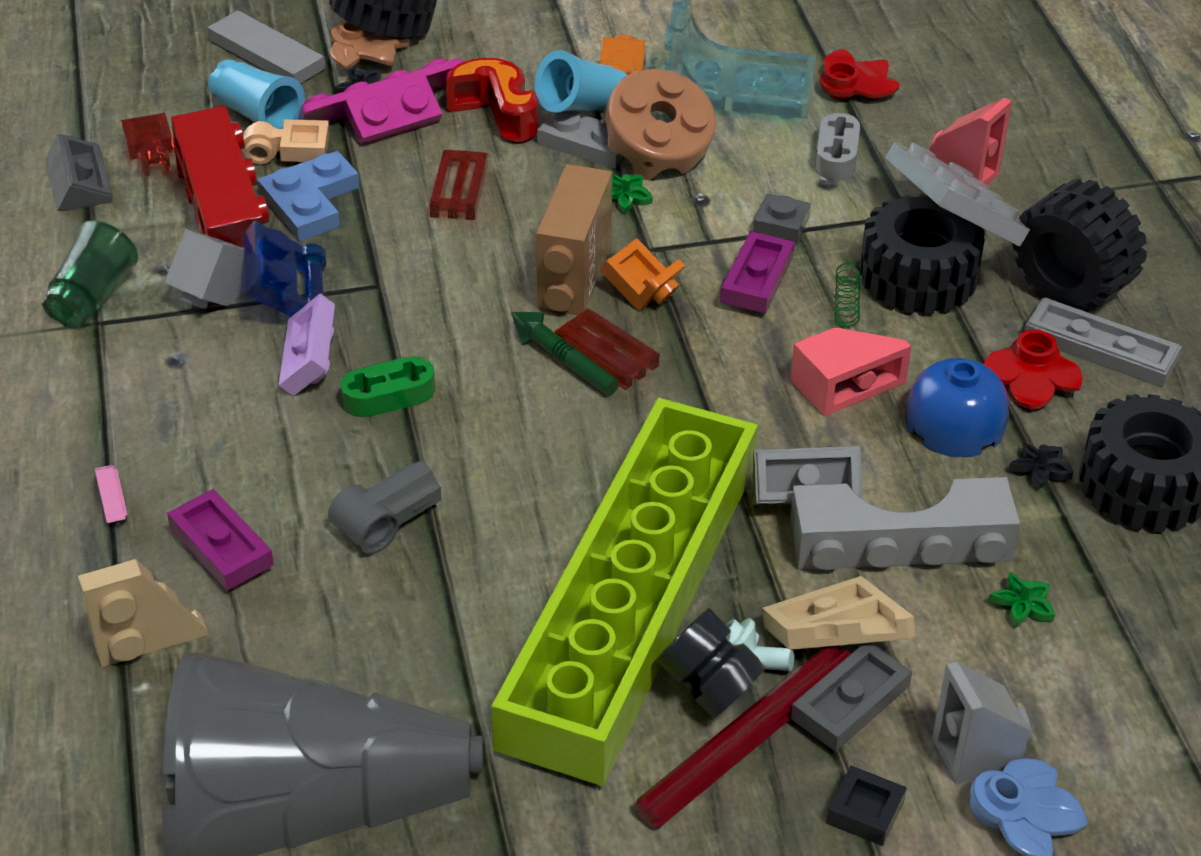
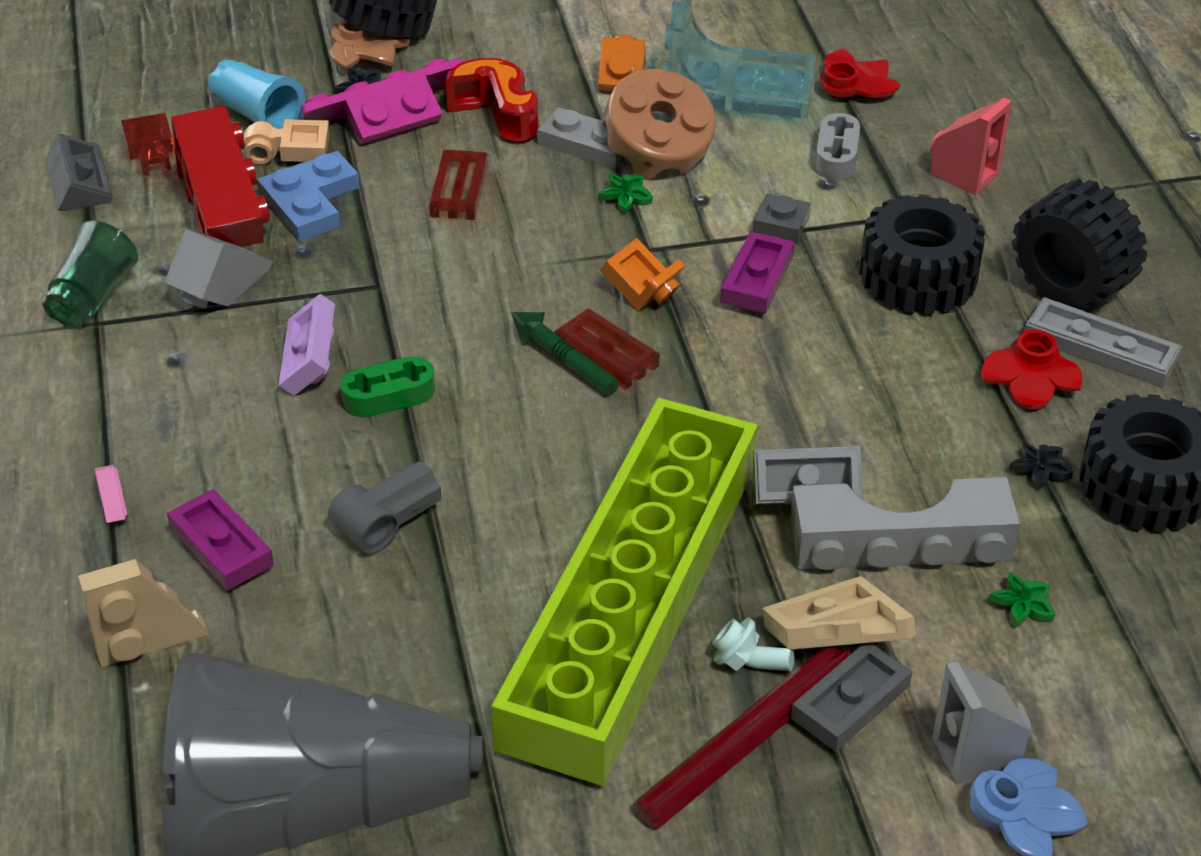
(265, 47): light grey tile -> none
(272, 267): clear blue plate -> none
(574, 83): medium azure plant -> none
(574, 239): medium nougat brick -> none
(711, 663): black wheel -> none
(847, 367): coral slope -> none
(848, 281): green piece -> none
(866, 805): black tile -> none
(958, 191): light grey plate -> none
(958, 407): blue cylinder -> none

